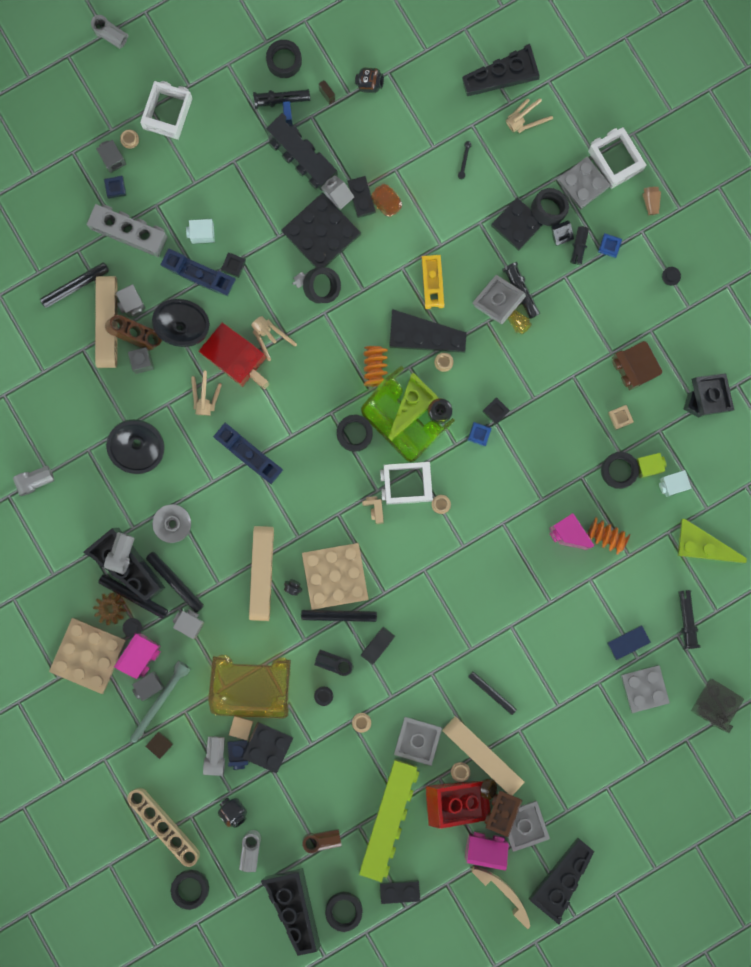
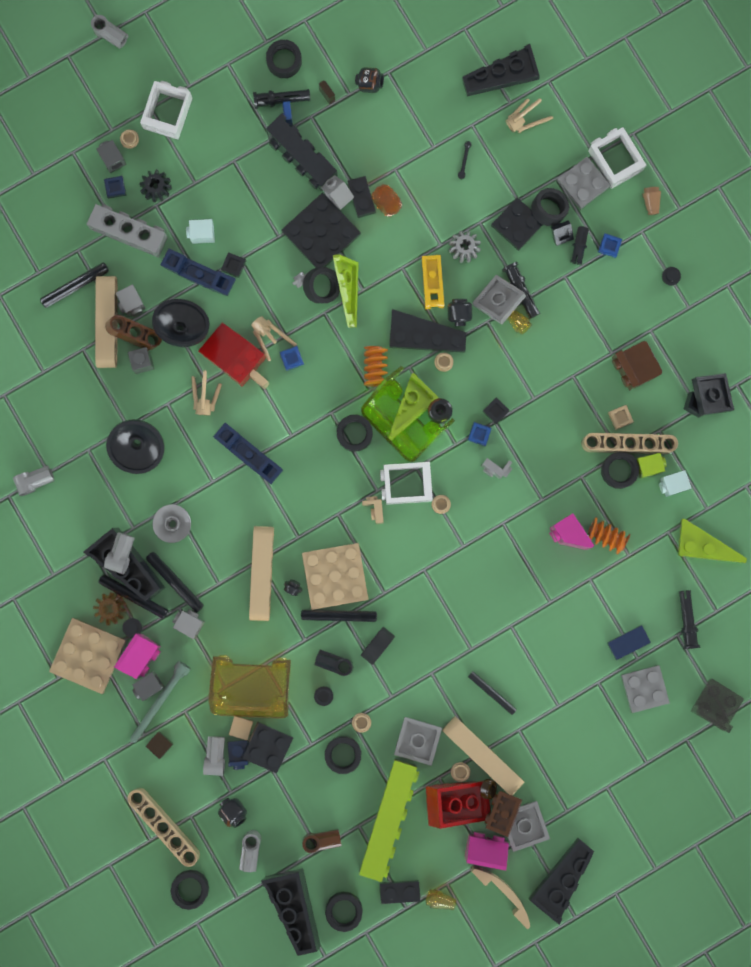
(162, 183): none -> black gear
(291, 358): none -> blue tile
(328, 755): none -> black tyre
(348, 283): none -> lime wing
(440, 900): none -> clear yellow cone
(459, 312): none -> black head
(460, 252): none -> light grey gear
(492, 469): none -> light grey bracket
(638, 439): none -> tan beam

